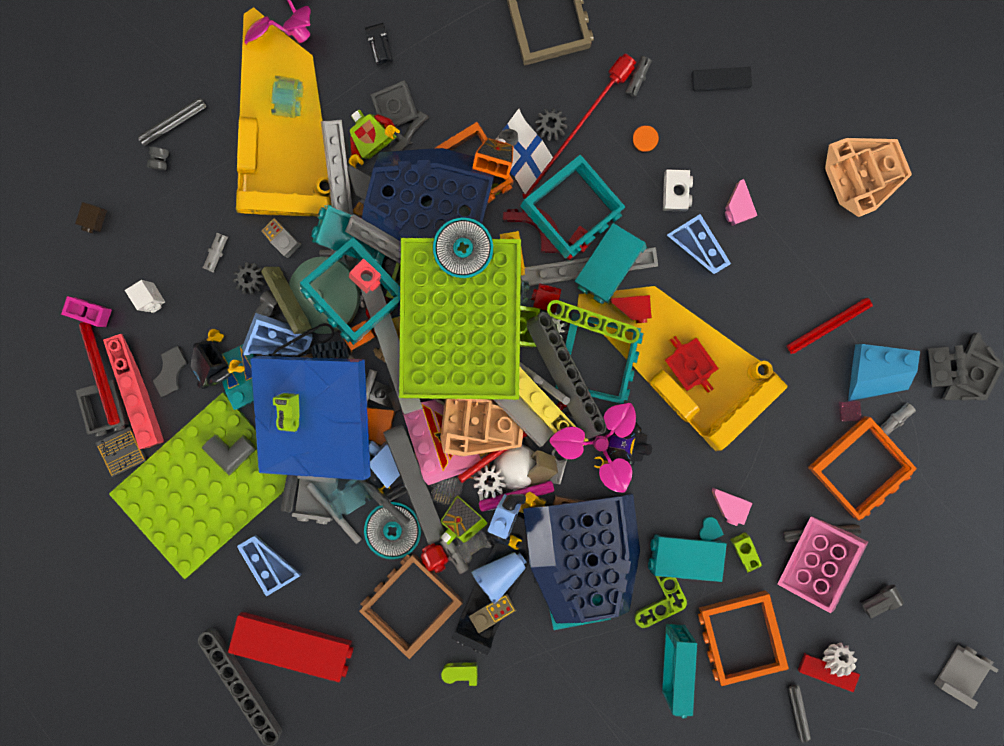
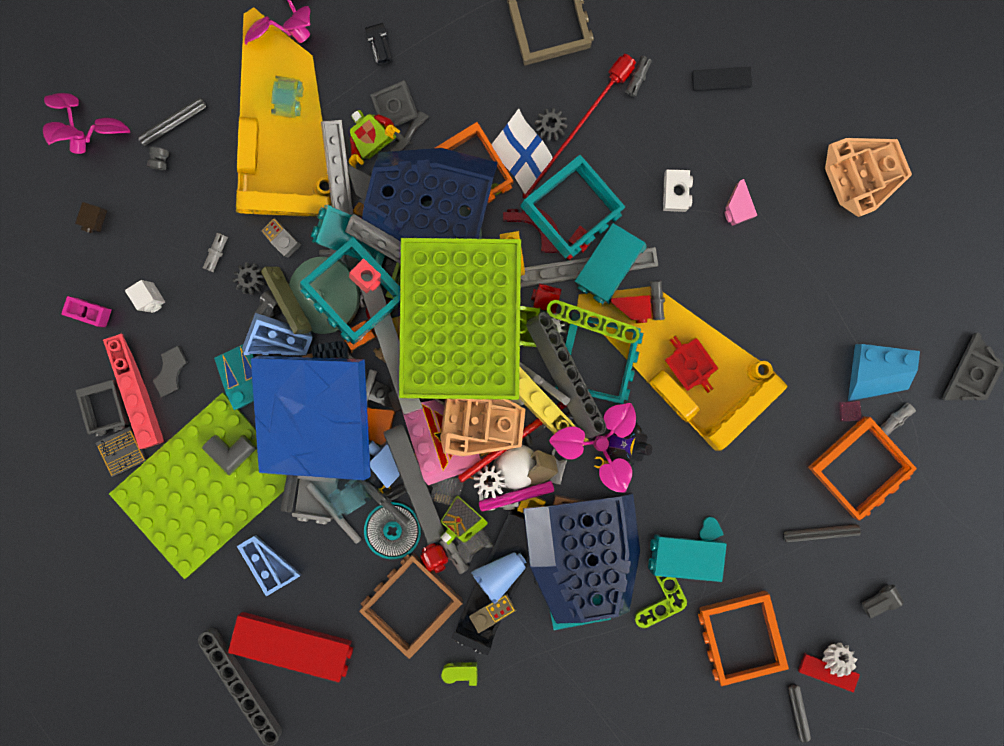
(58, 131): none -> dark pink plant
(99, 373): red axle -> none
(208, 363): black torso -> none
(287, 411): lime leg -> none
(306, 333): black piece -> none
(471, 234): piece -> none
(494, 158): torso -> none
(505, 517): torso -> none
(509, 136): dark grey tile -> none
(523, 292): clear light blue tile -> none
(526, 419): light grey tile -> none
(645, 138): orange piece -> none
(657, 300): none -> dark grey pin
(679, 670): teal window -> none
(701, 244): light blue wedge -> none
(732, 507): bright pink slope -> none
(746, 552): lime leg -> none
(822, 563): bright pink slope -> none
(829, 325): red axle -> none
(941, 367): dark grey plate -> none
(964, 674): light grey panel -> none

